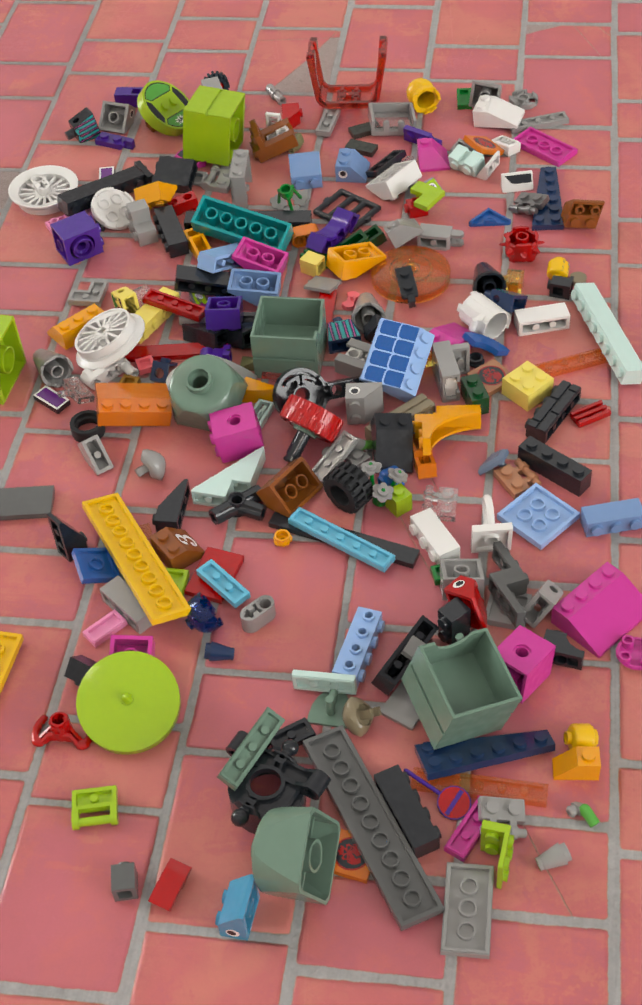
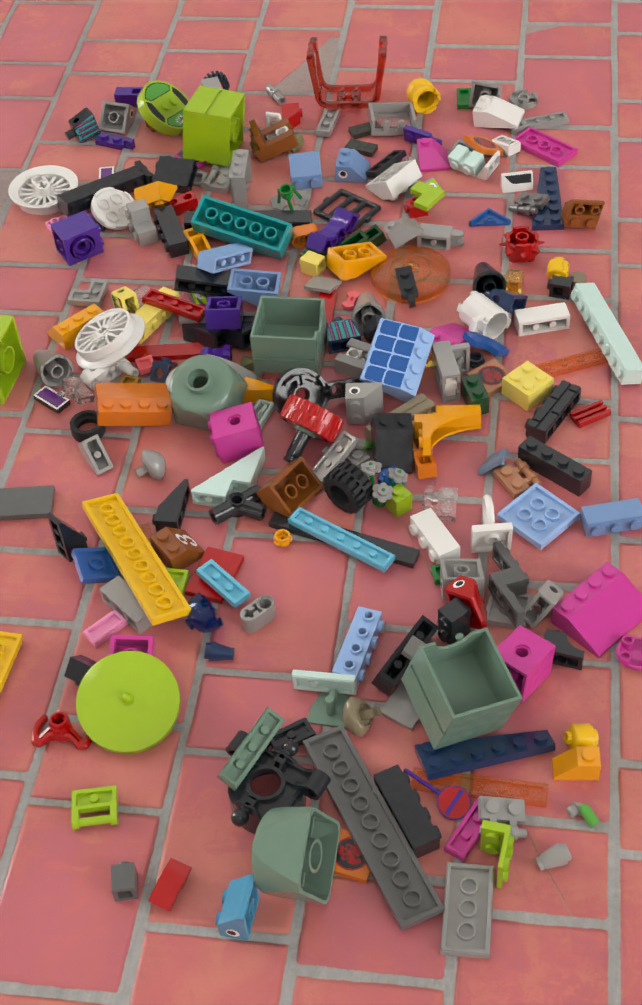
(259, 256): dark pink slope -> none

